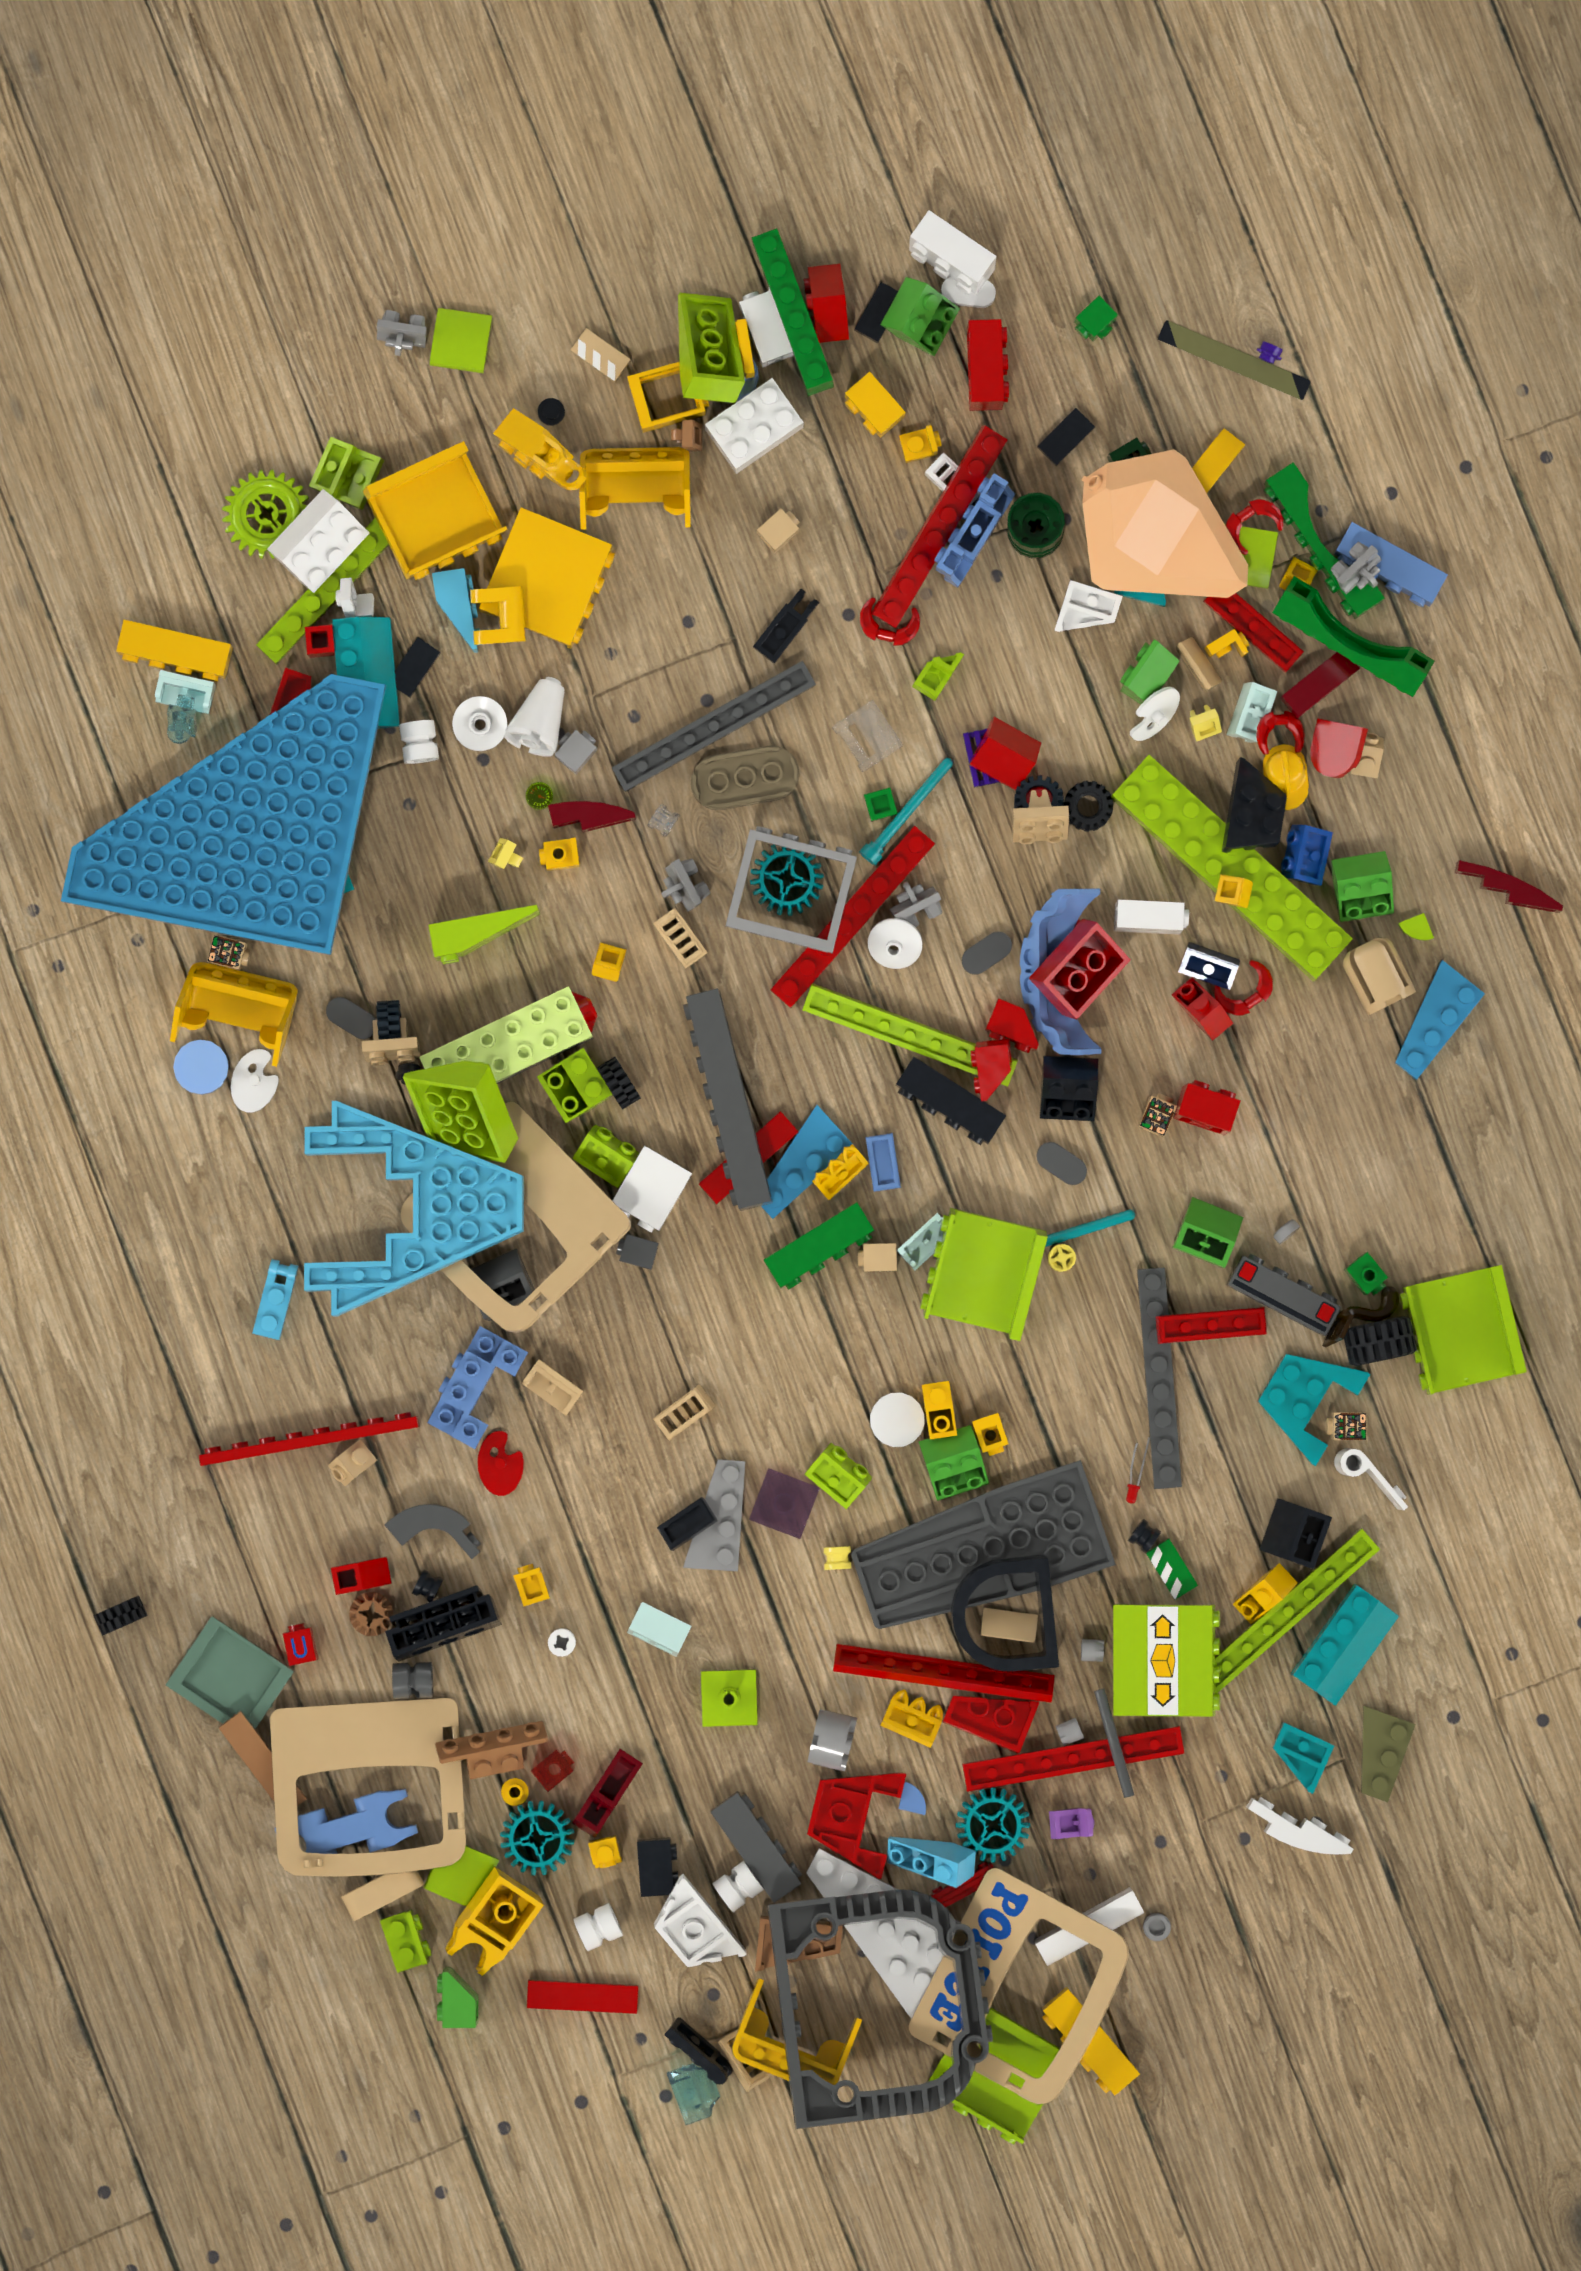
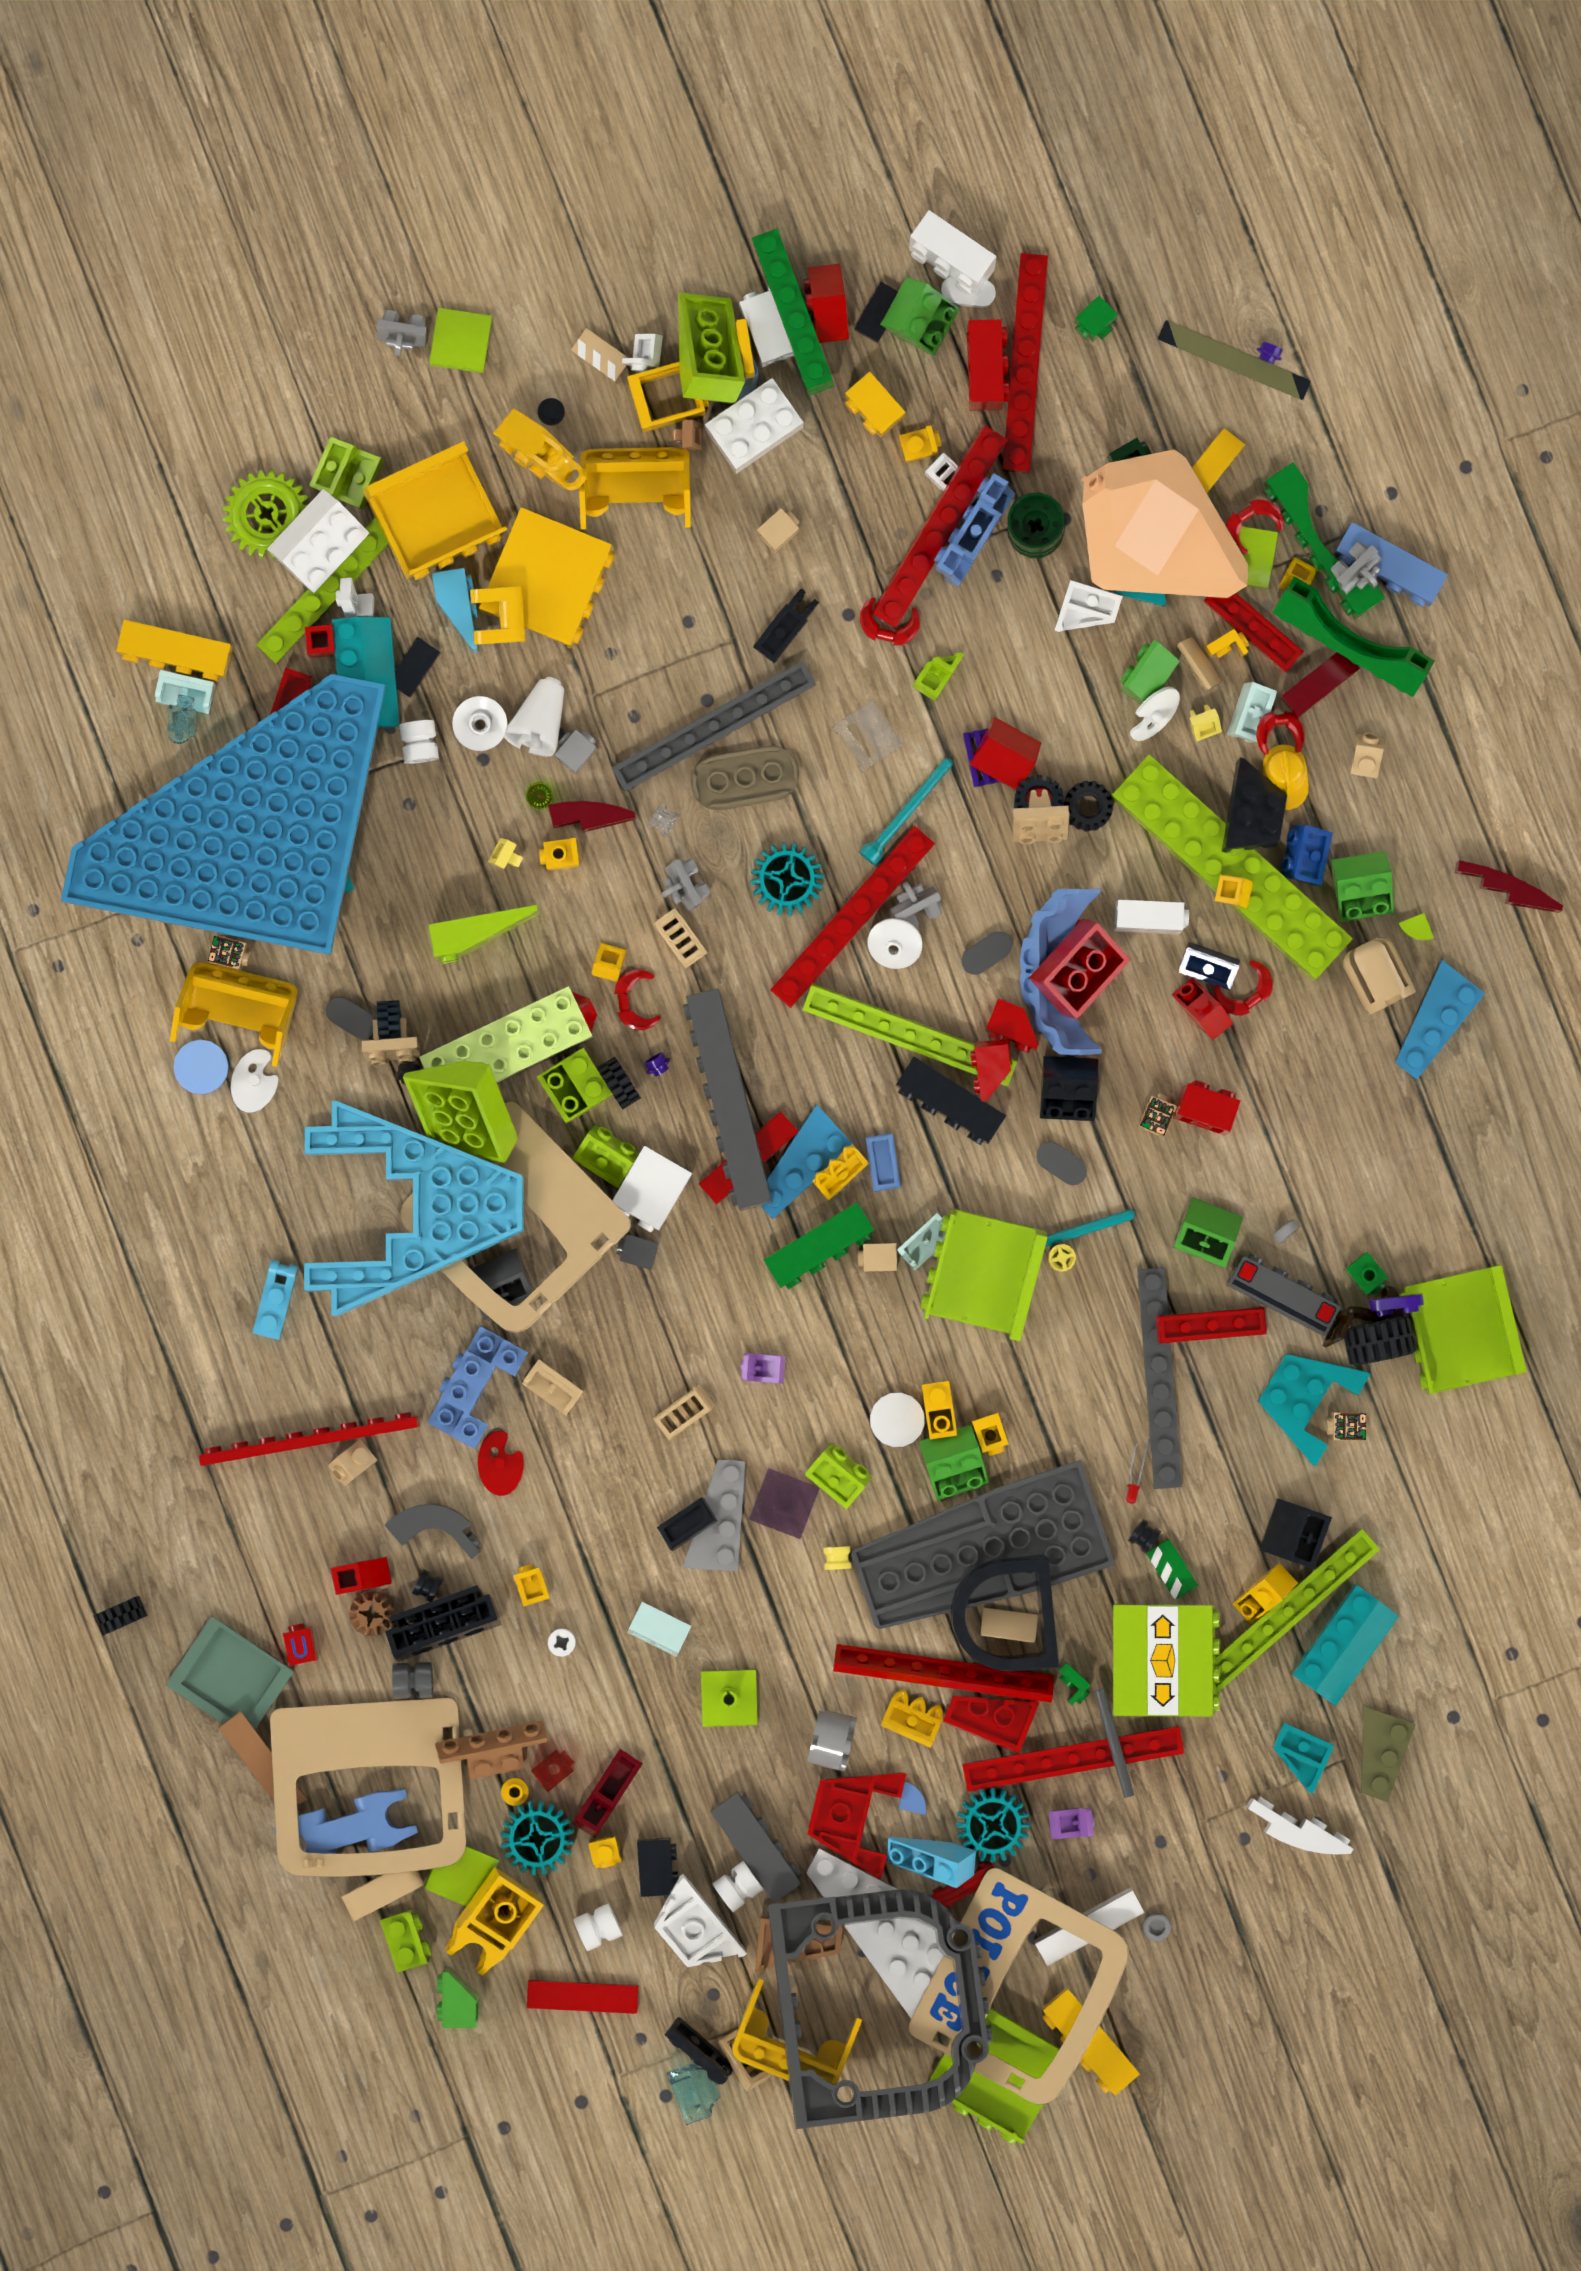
(627, 1016): none -> red piece
(645, 353): none -> white bracket
(657, 1064): none -> dark purple plate
(763, 1368): none -> medium lavender bracket
(815, 848): light grey window -> none
(880, 804): green tile -> none
(1025, 362): none -> red plate
(1066, 436): black tile -> none
(1069, 1731): light grey hose -> none
(1071, 1678): none -> green bracket
(1092, 1650): light grey hose -> none
(1336, 747): tile -> none
(1354, 1463): white door -> none
(1385, 1306): none -> dark purple plate

